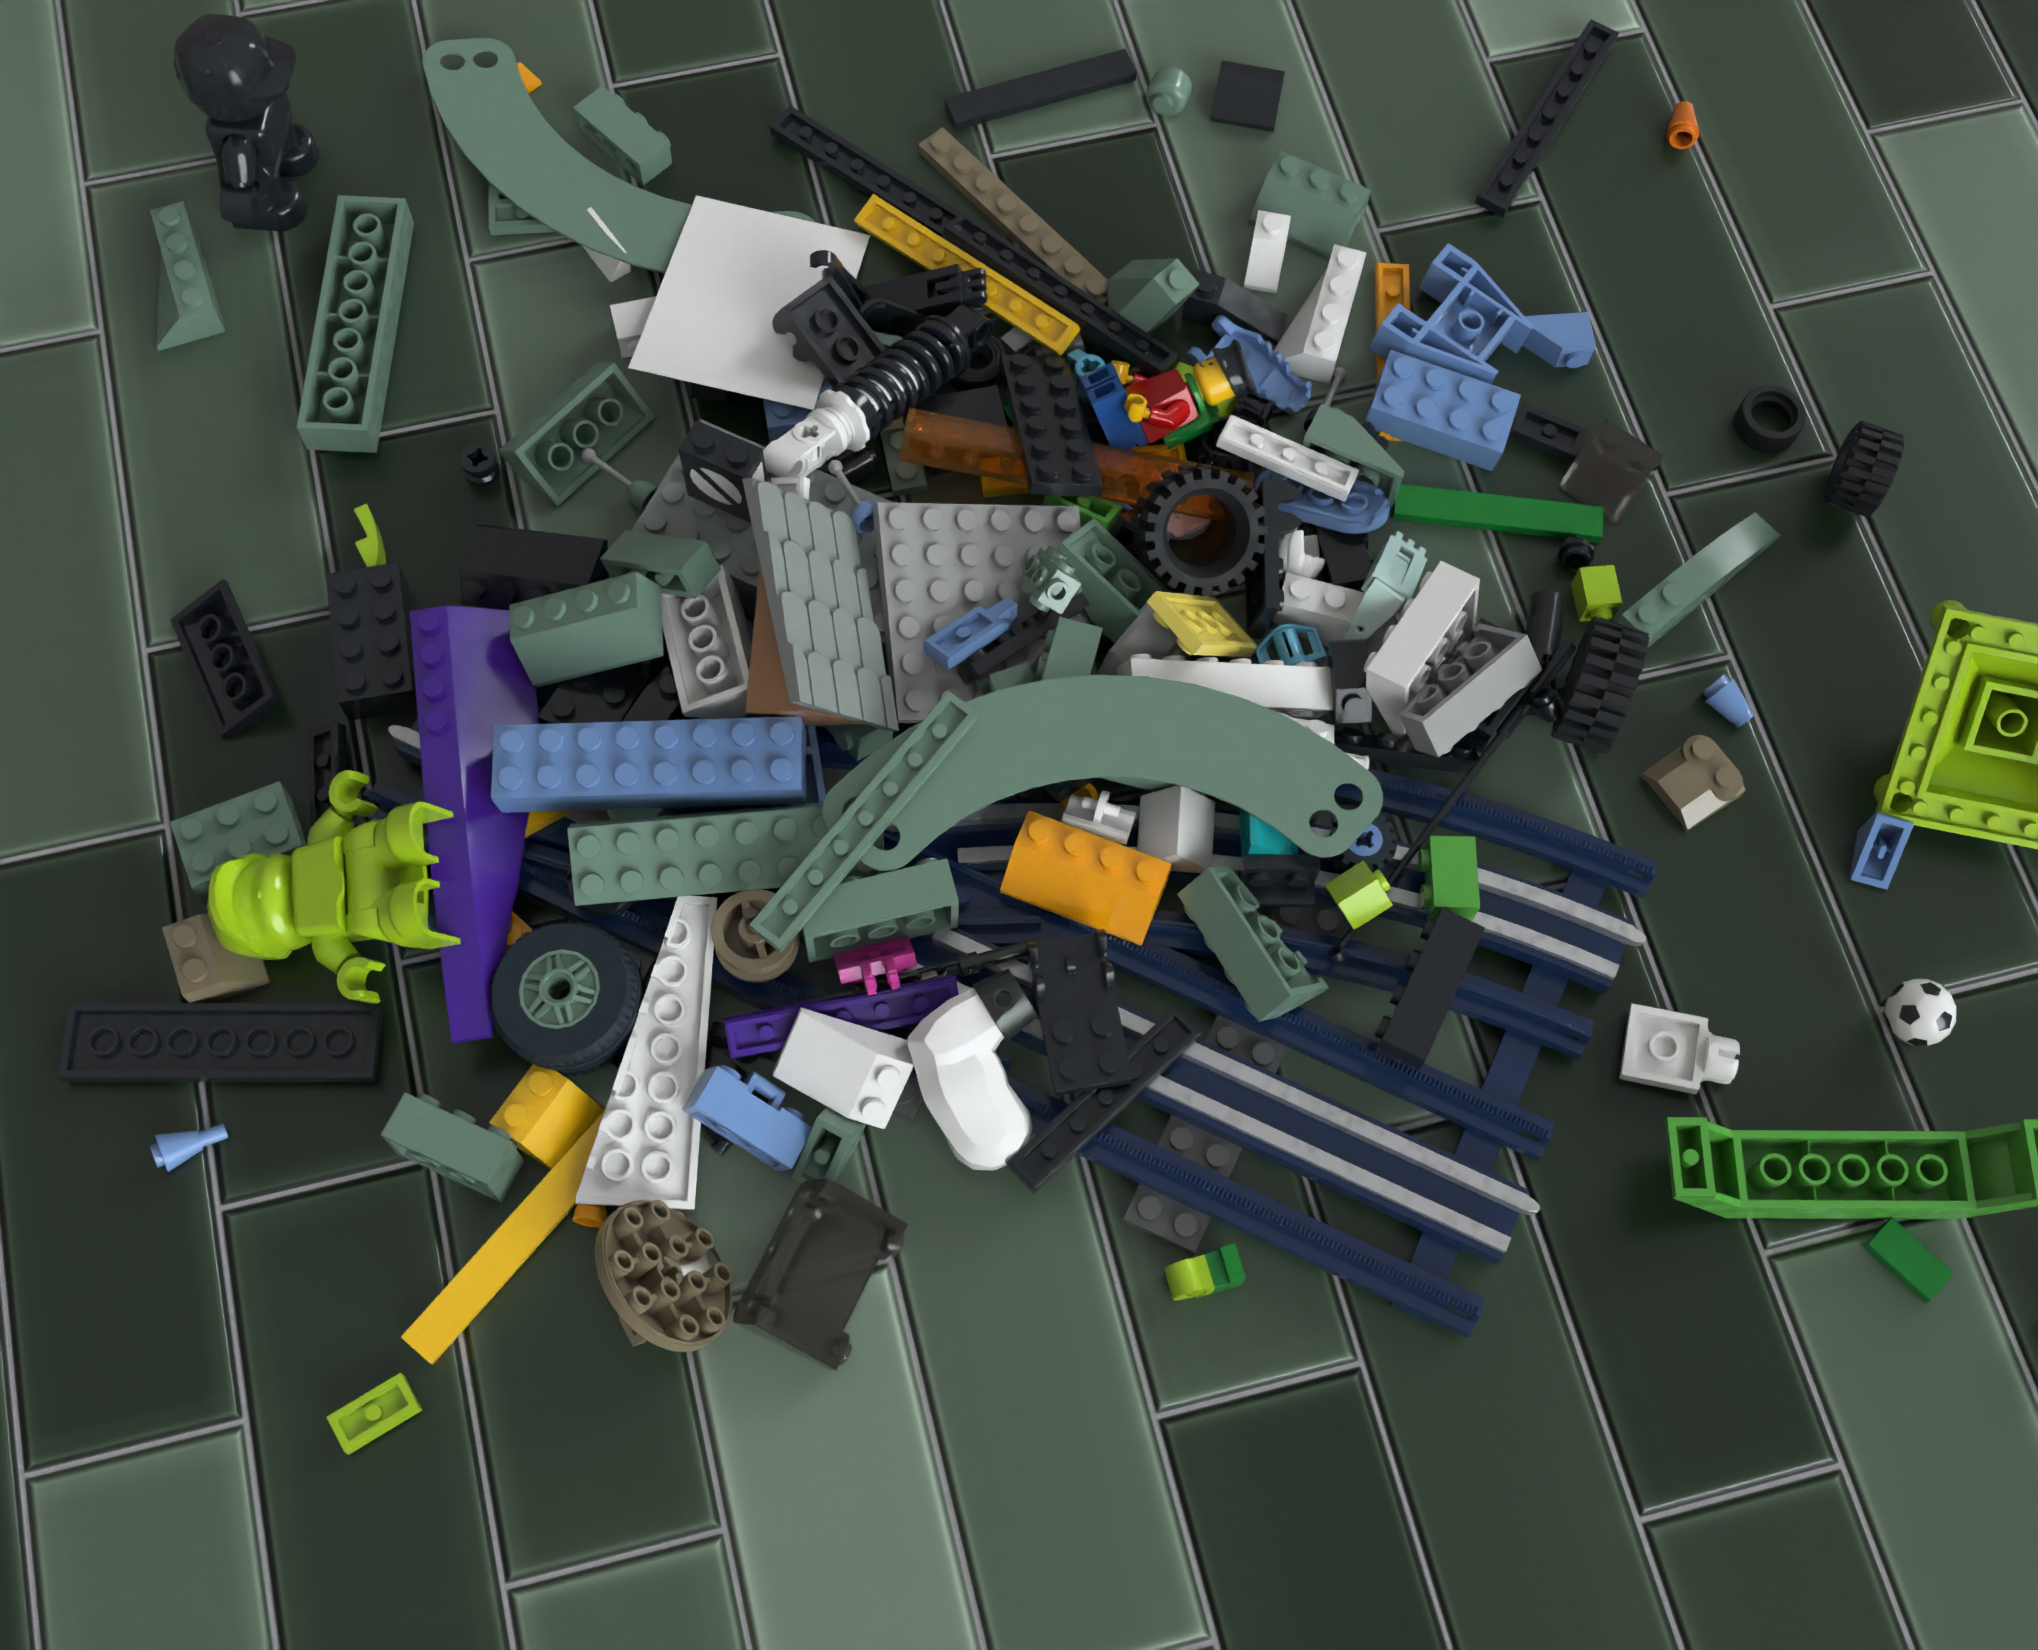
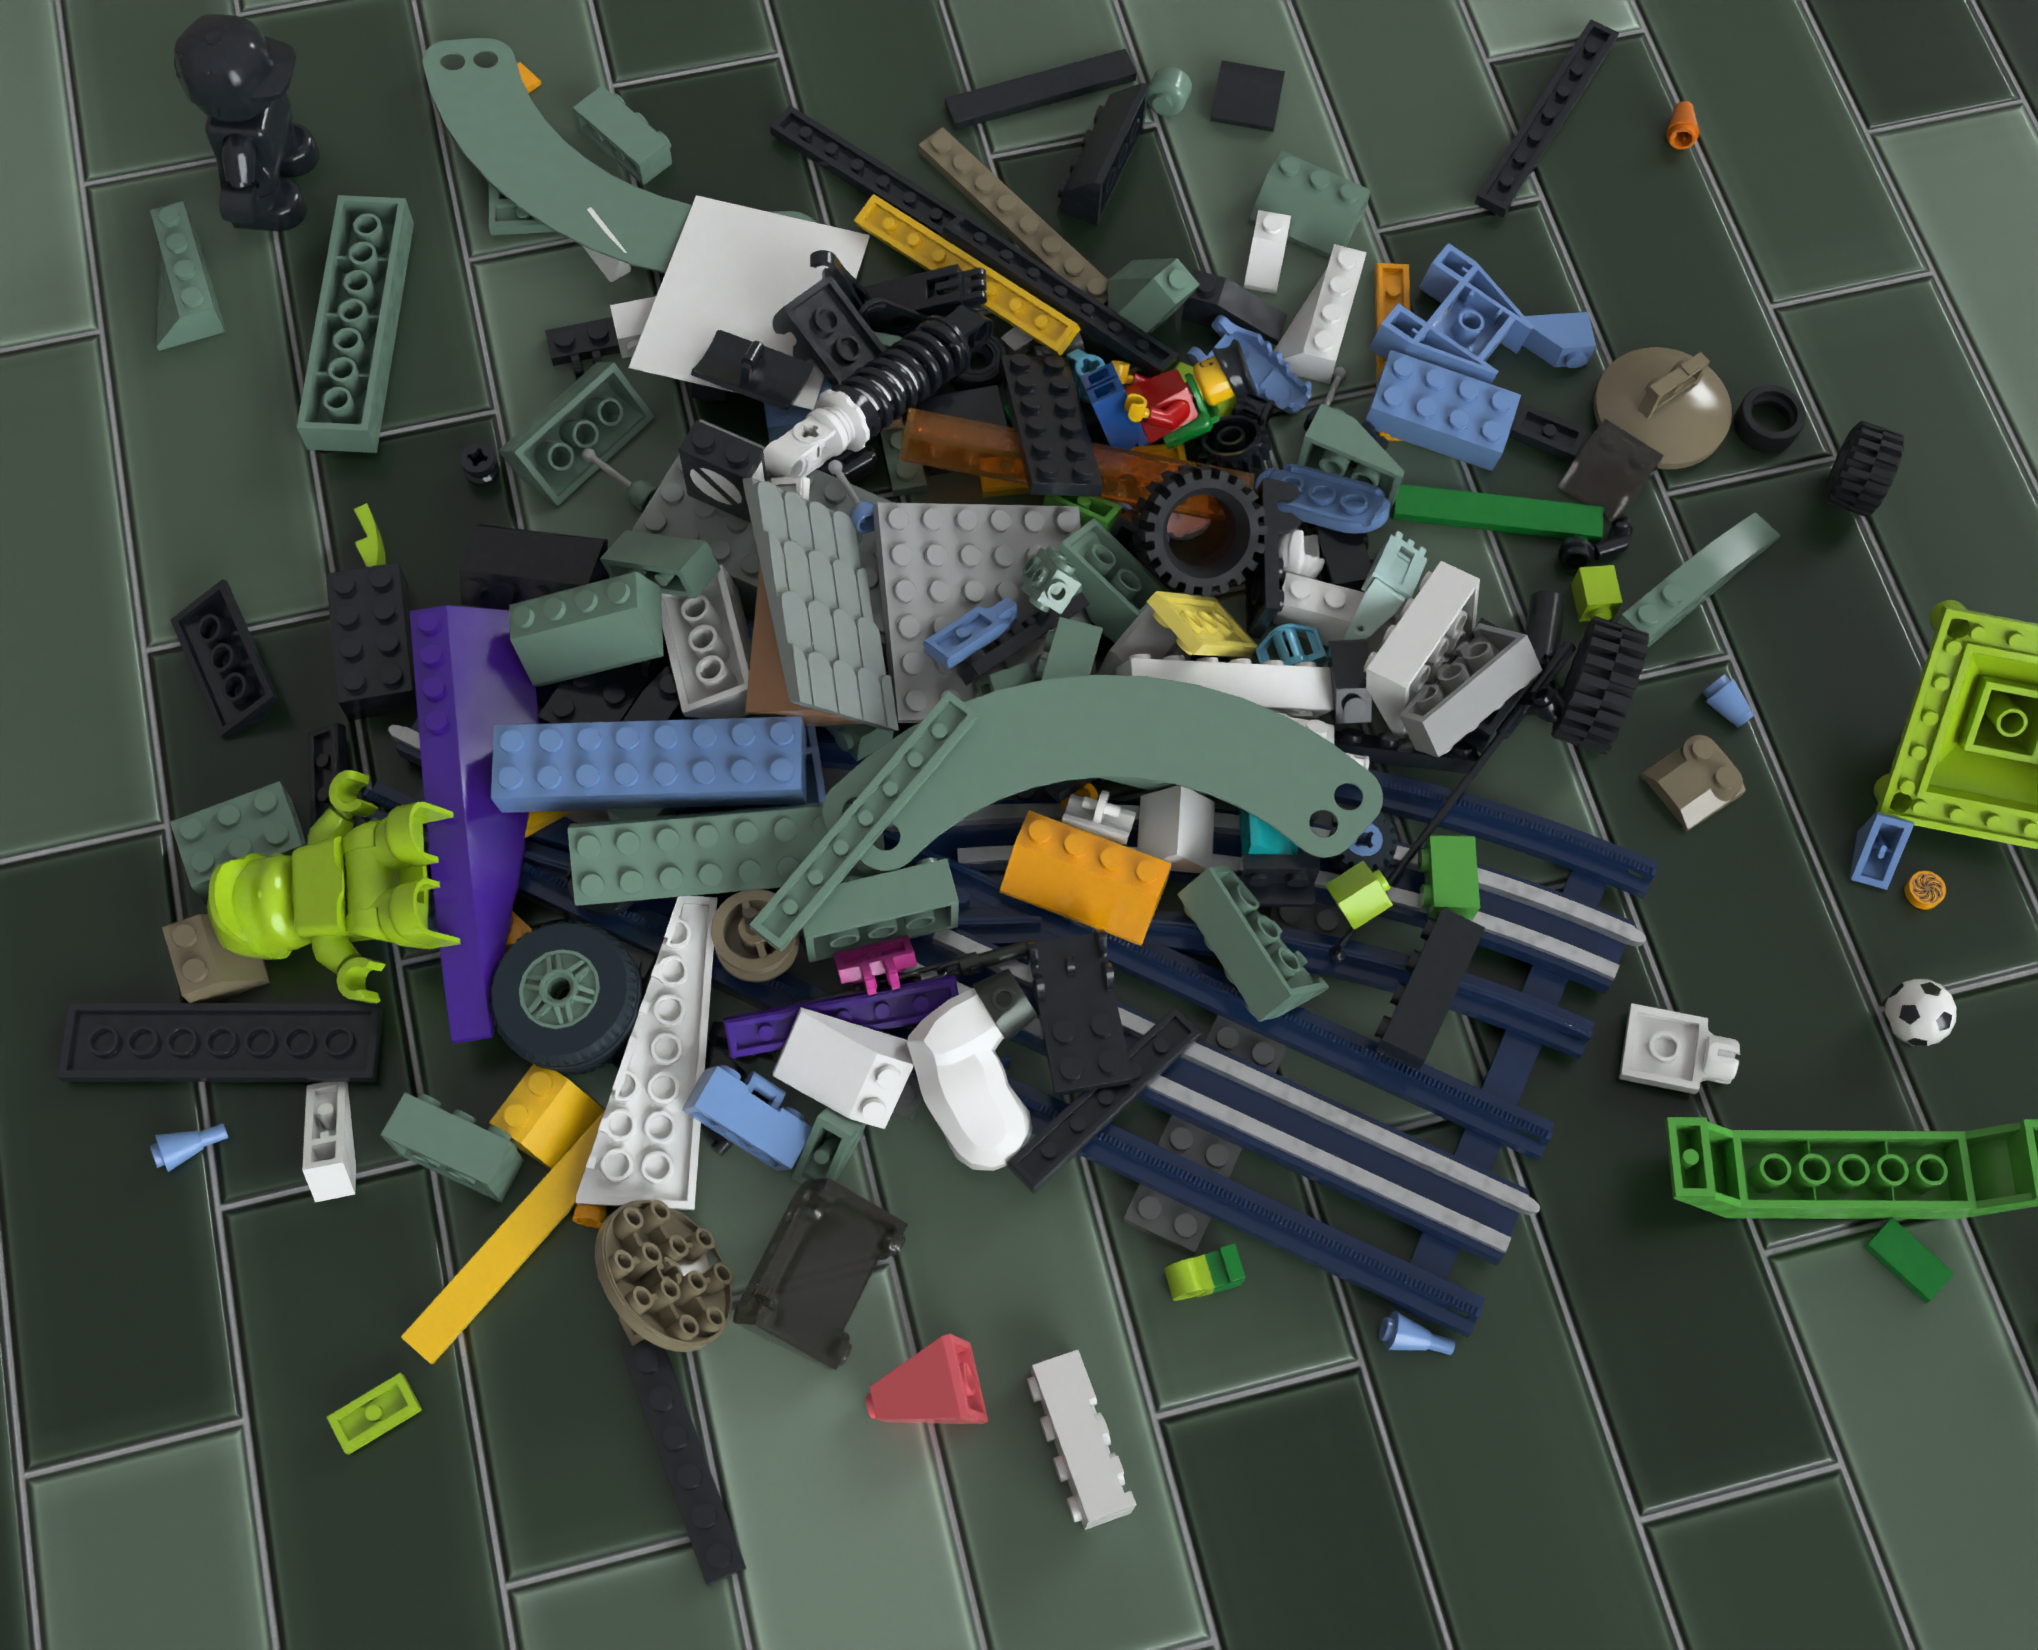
(329, 1142): none -> white slope
(582, 342): none -> black hinge
(684, 1462): none -> black plate
(753, 370): none -> black shield
(931, 1387): none -> coral slope
(1080, 1439): none -> white wedge
(1104, 154): none -> black slope
(1287, 458): white tile -> none
(1405, 1334): none -> medium blue cone
(1617, 541): none -> black arm
(1666, 403): none -> dark tan bracket
(1925, 890): none -> tile

